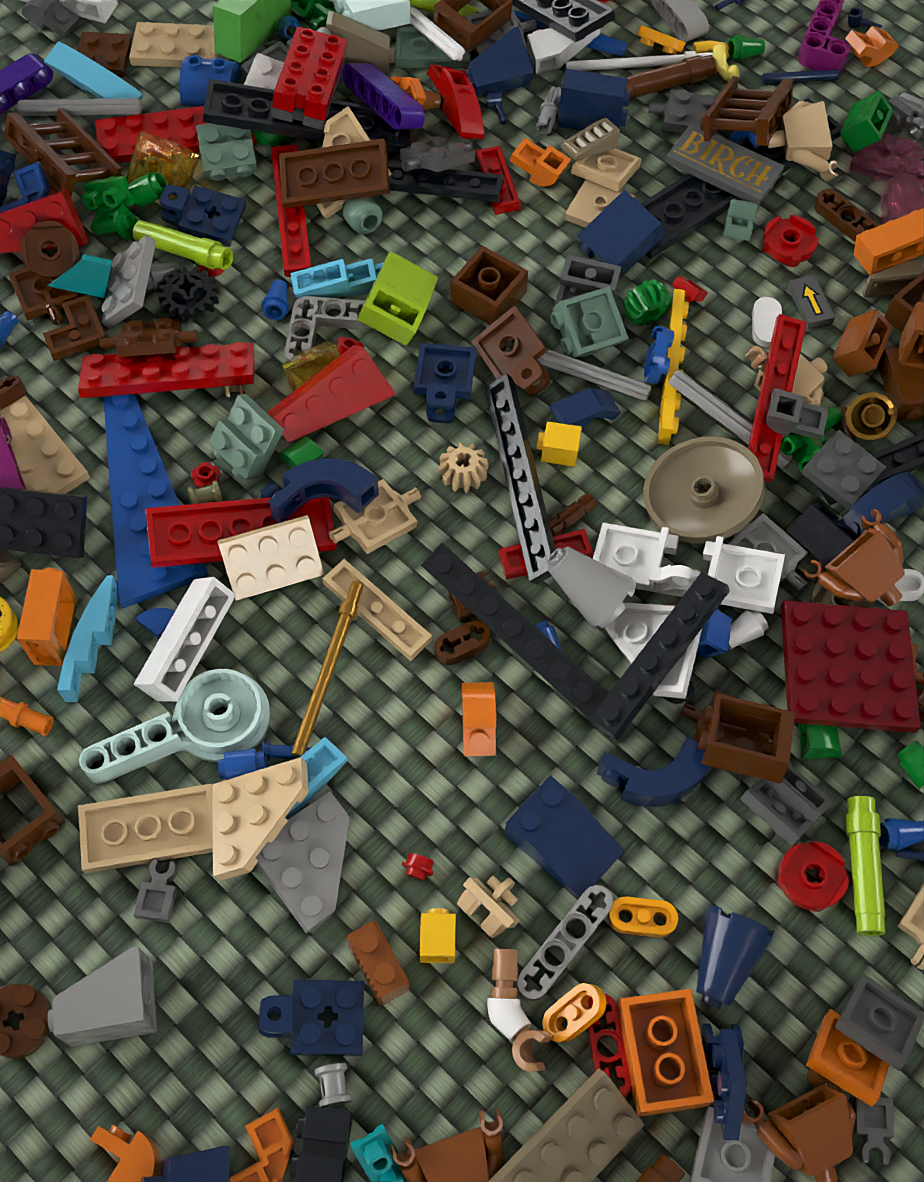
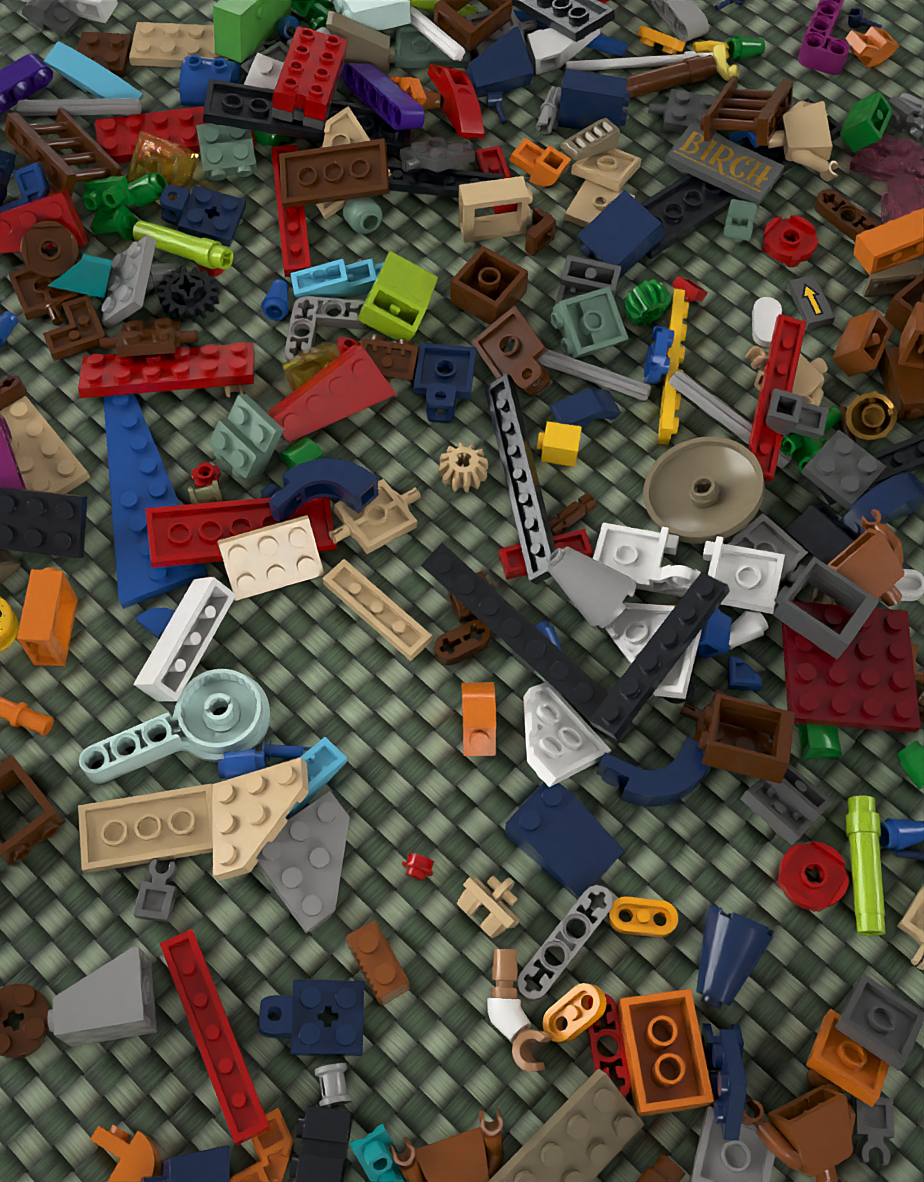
(92, 630): medium azure slope -> none
(215, 1038): none -> red plate
(347, 613): pearl gold bar -> none
(392, 358): none -> reddish brown bracket
(437, 936): yellow brick -> none
(494, 194): none -> tan window
(540, 232): none -> reddish brown bracket
(557, 736): none -> white plate
(741, 675): none -> blue tile
(801, 76): dark blue bar -> none
(837, 588): none -> dark grey window

